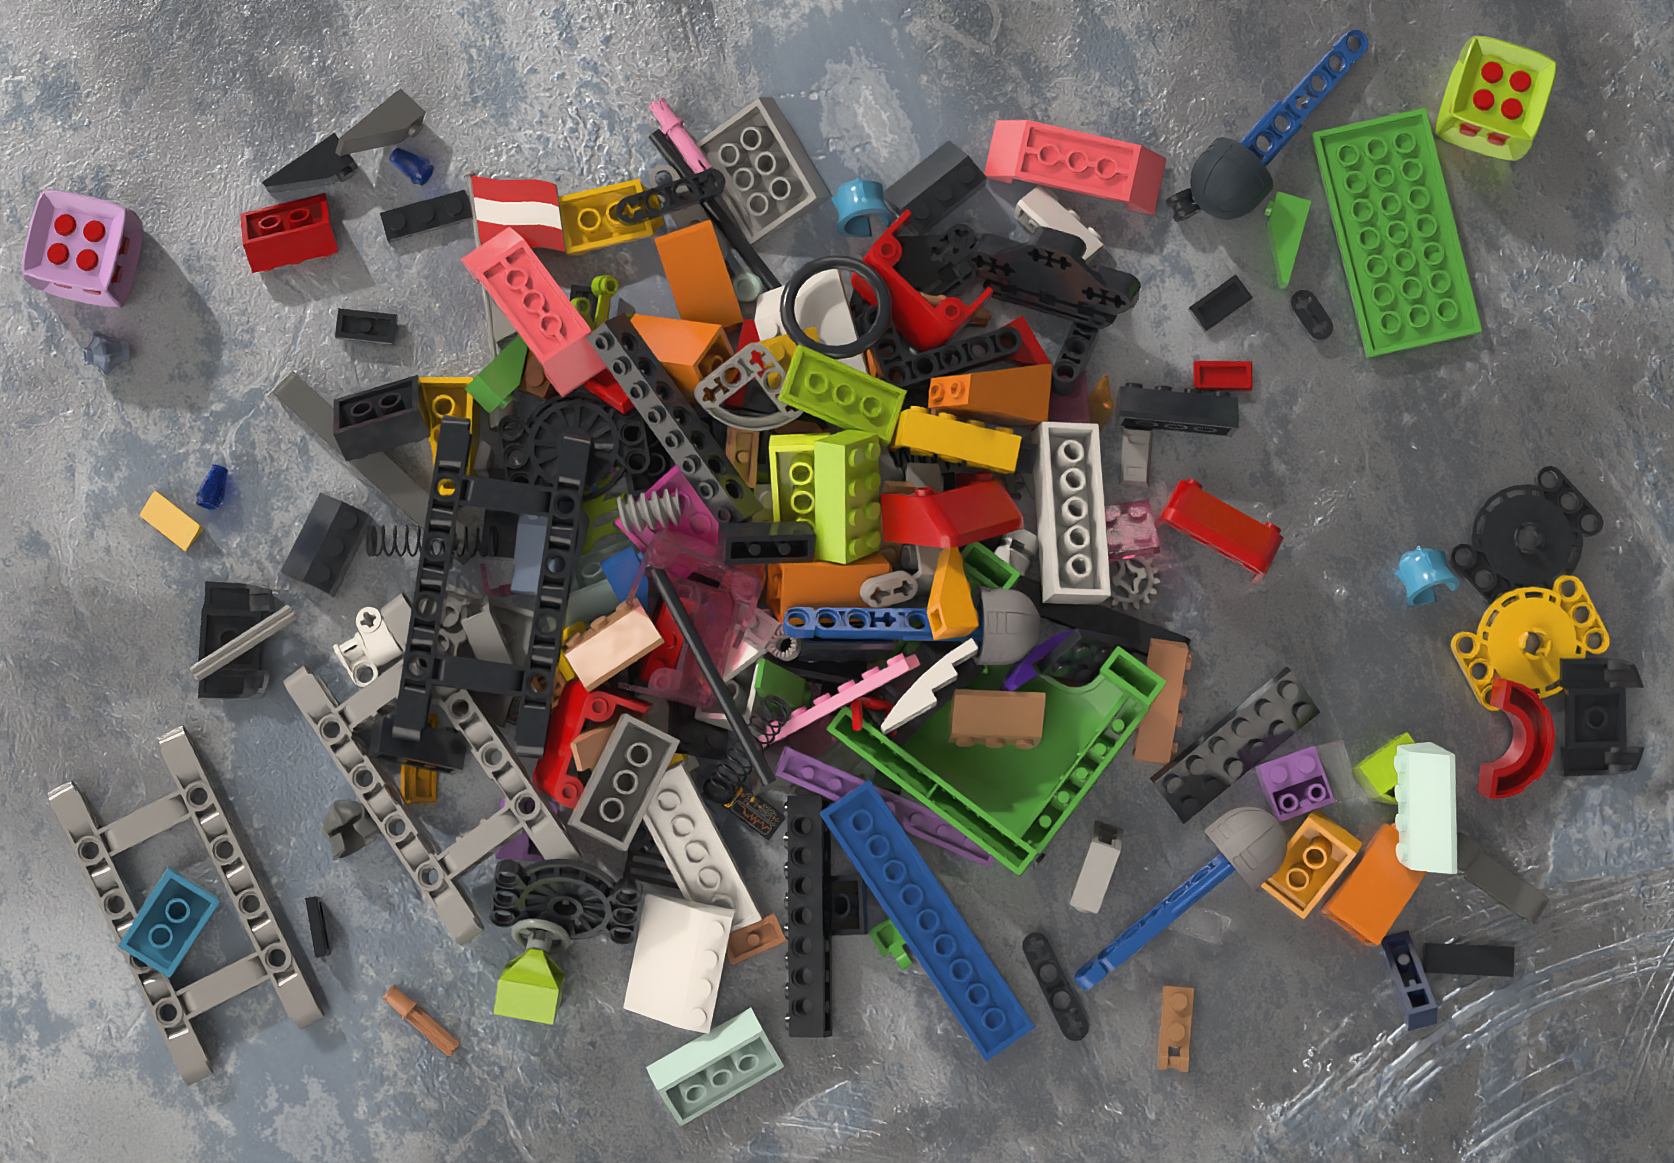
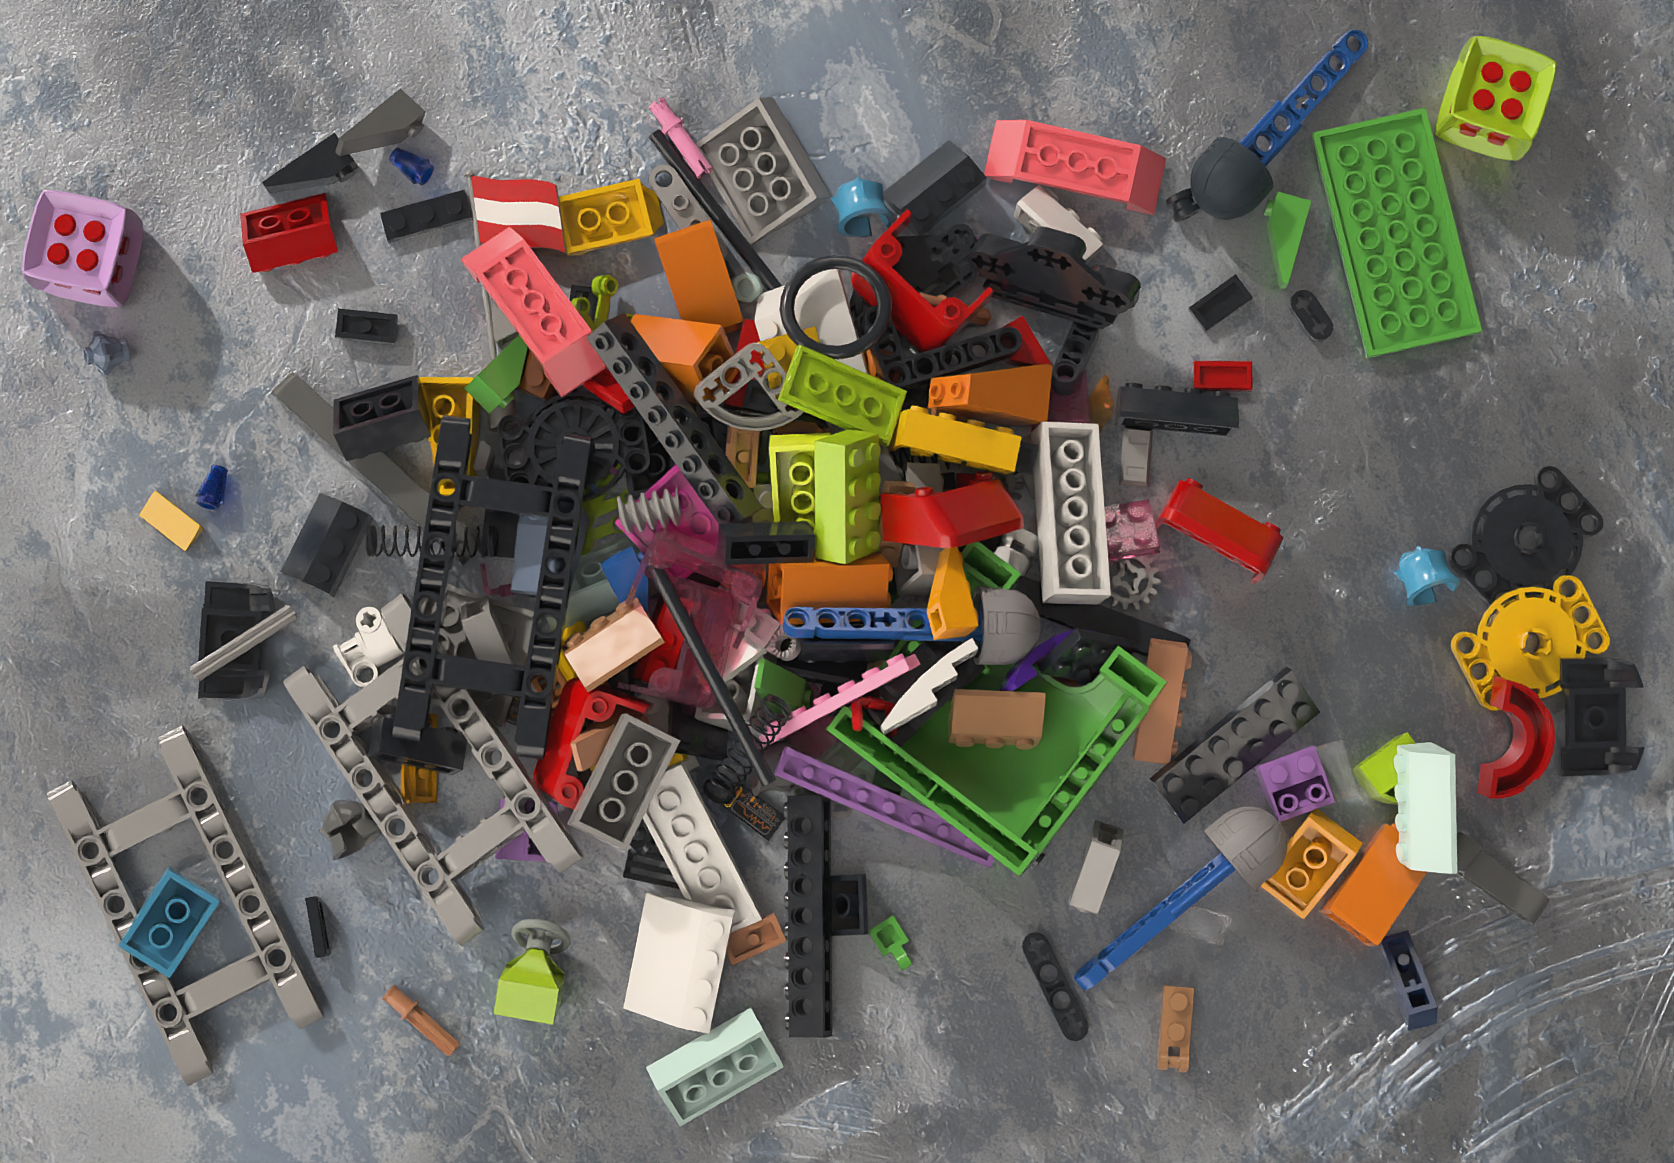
(591, 906): black piece -> none
(672, 202): black beam -> none
(888, 585): light grey beam -> none
(927, 920): blue plate -> none
(1468, 959): black tile -> none

